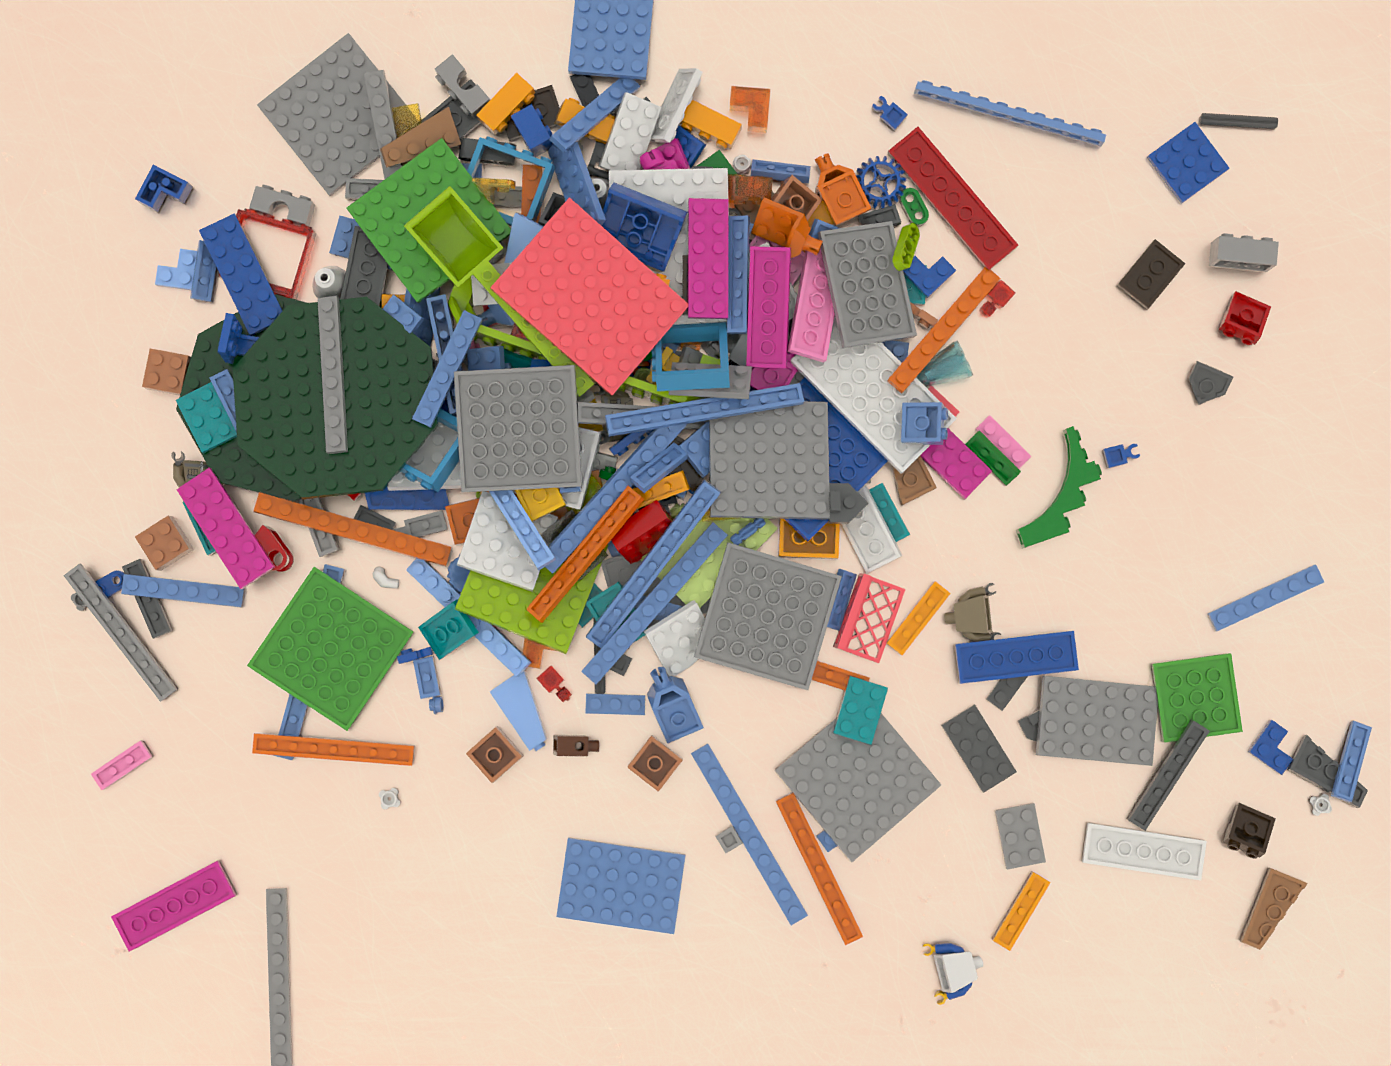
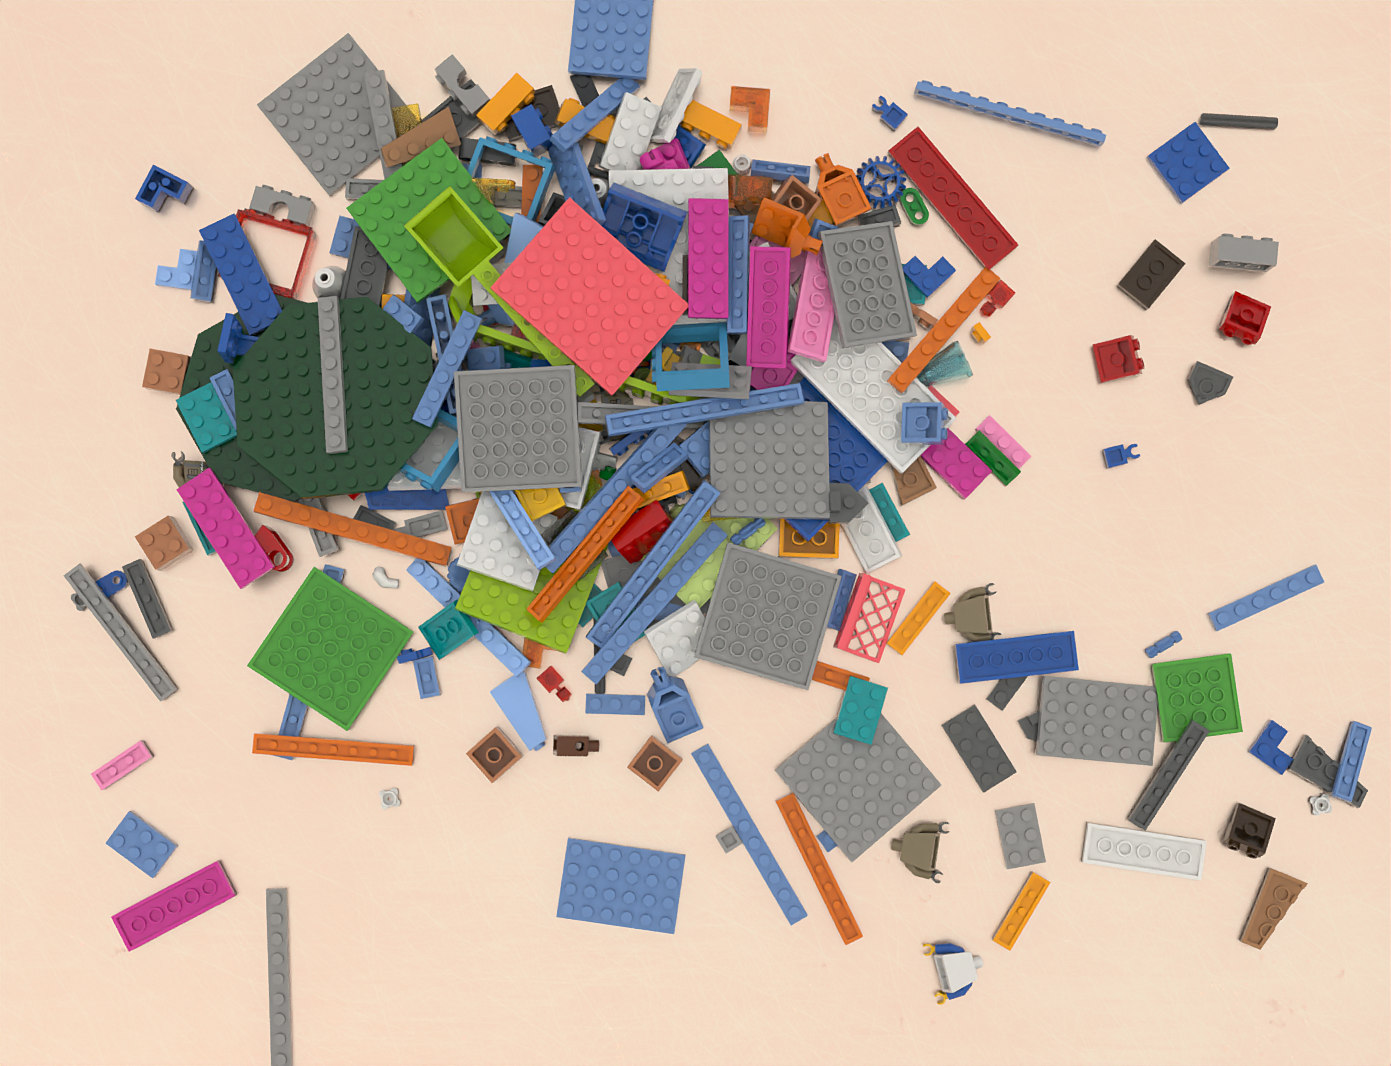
(141, 844): none -> medium blue plate
(182, 590): medium blue plate -> none
(436, 704): medium blue plate -> none
(908, 238): lime beam -> none
(920, 849): none -> dark tan torso
(979, 333): none -> light orange plate
(1078, 473): green arch -> none
(1118, 358): none -> red plate
(1163, 644): none -> medium blue axle

